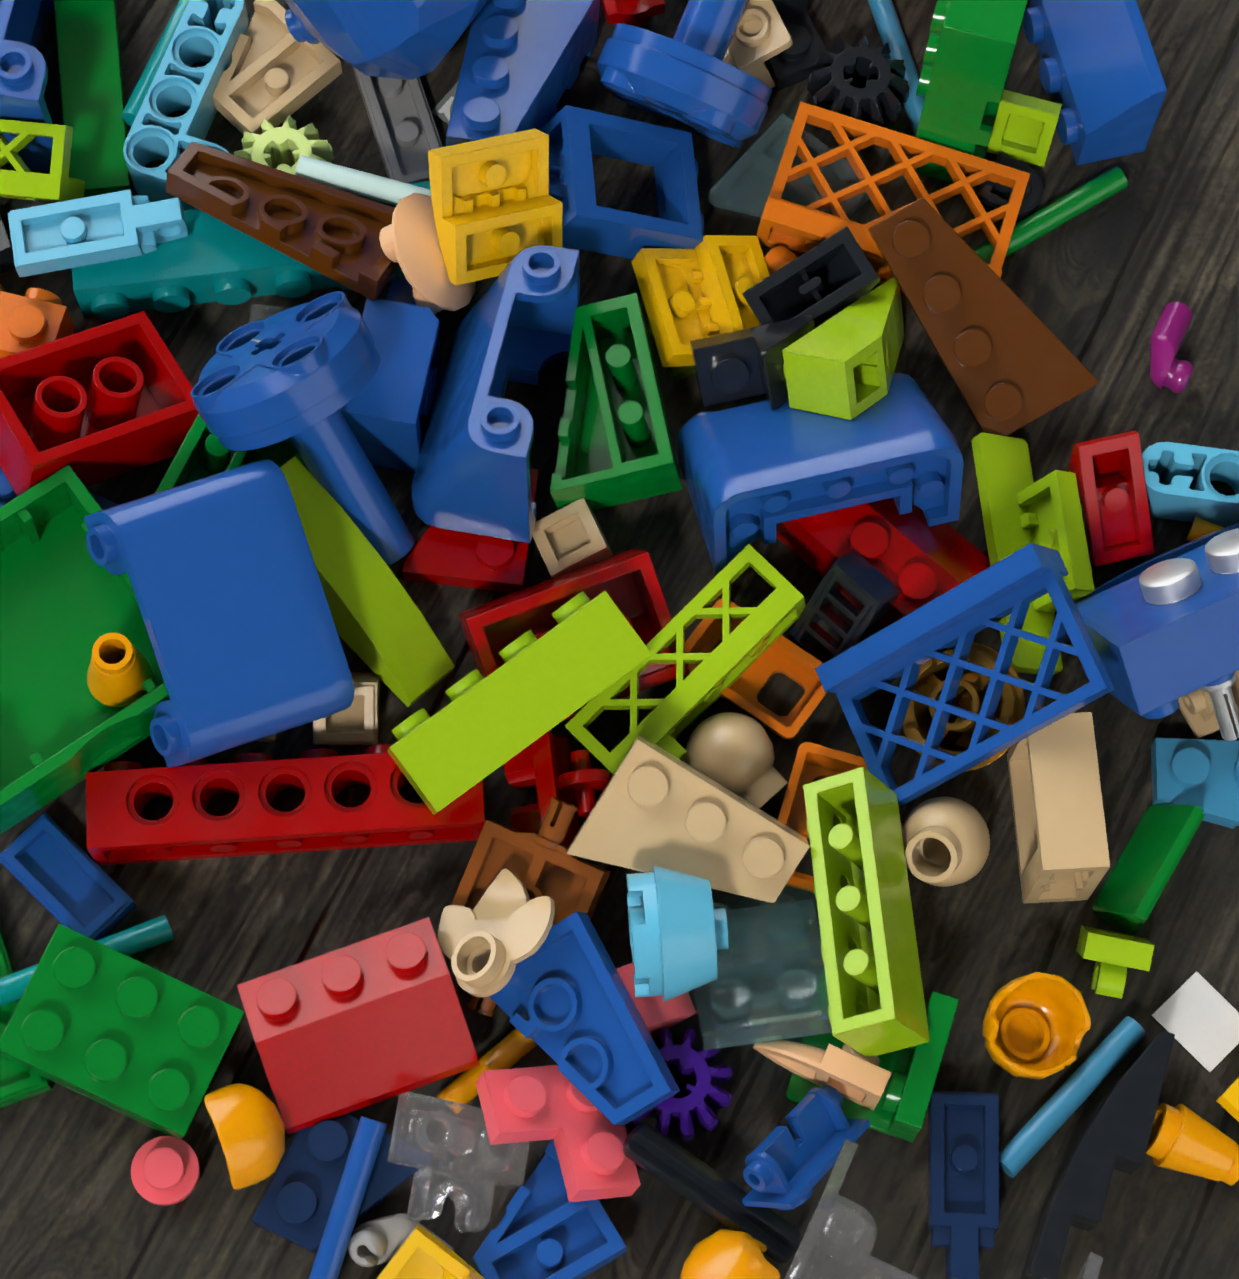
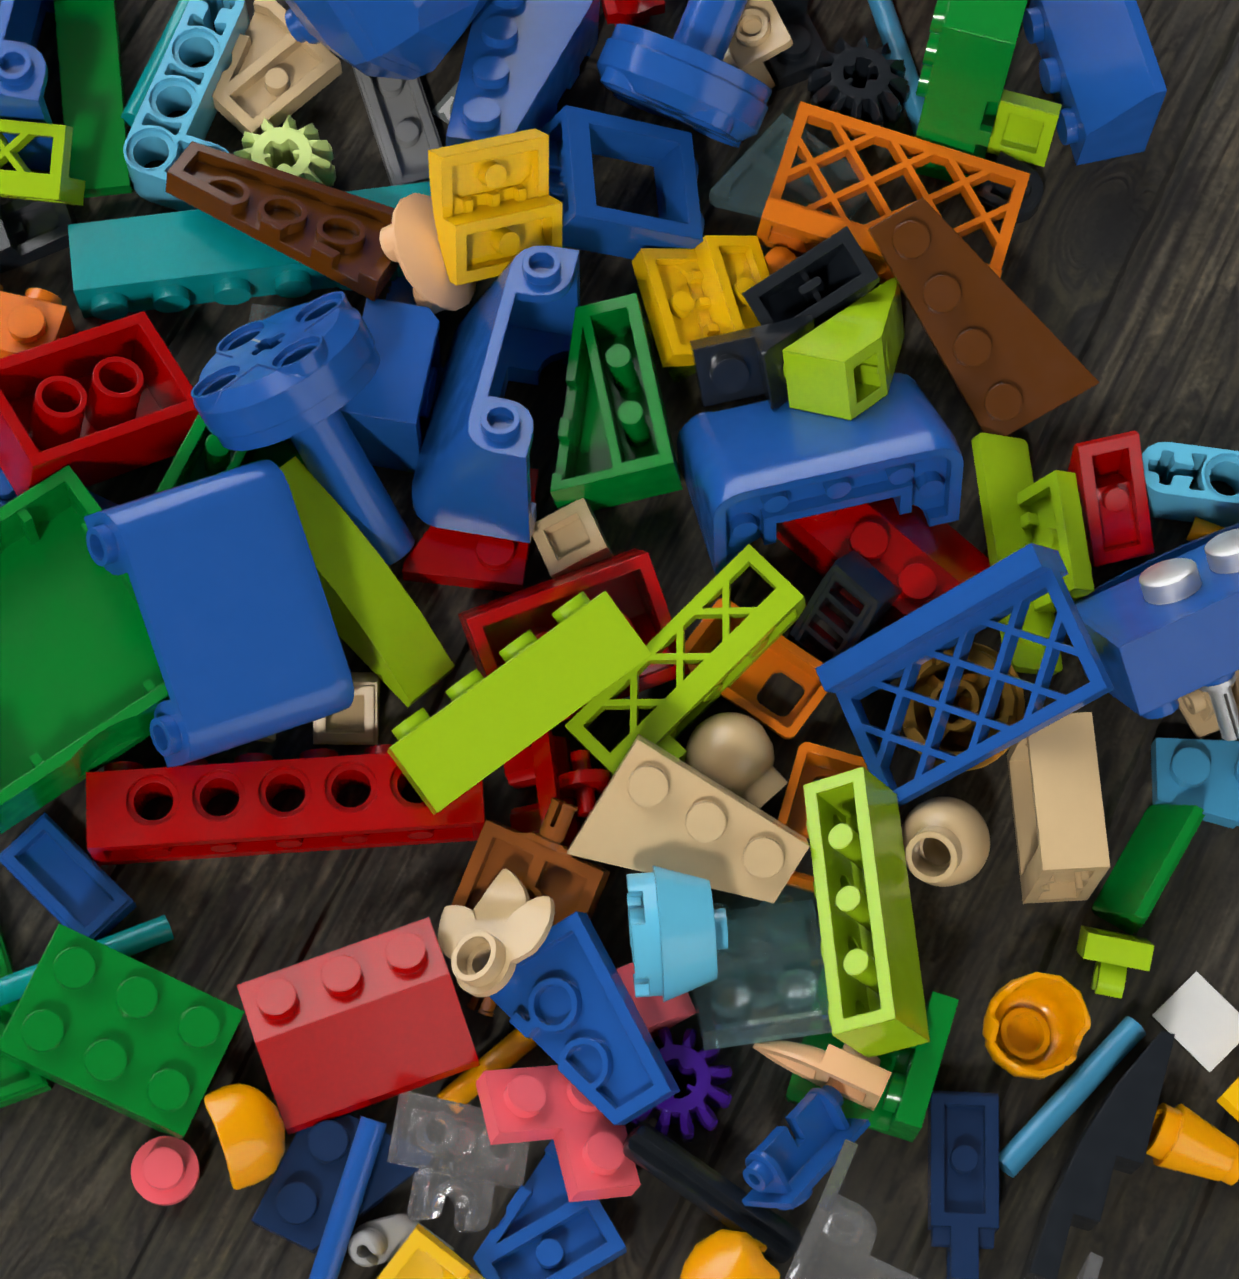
(92, 231): medium azure hinge -> none
(117, 671): light orange cone -> none
(356, 181): light aqua bar -> none
(1060, 211): green bar -> none
(1164, 345): magenta arm -> none

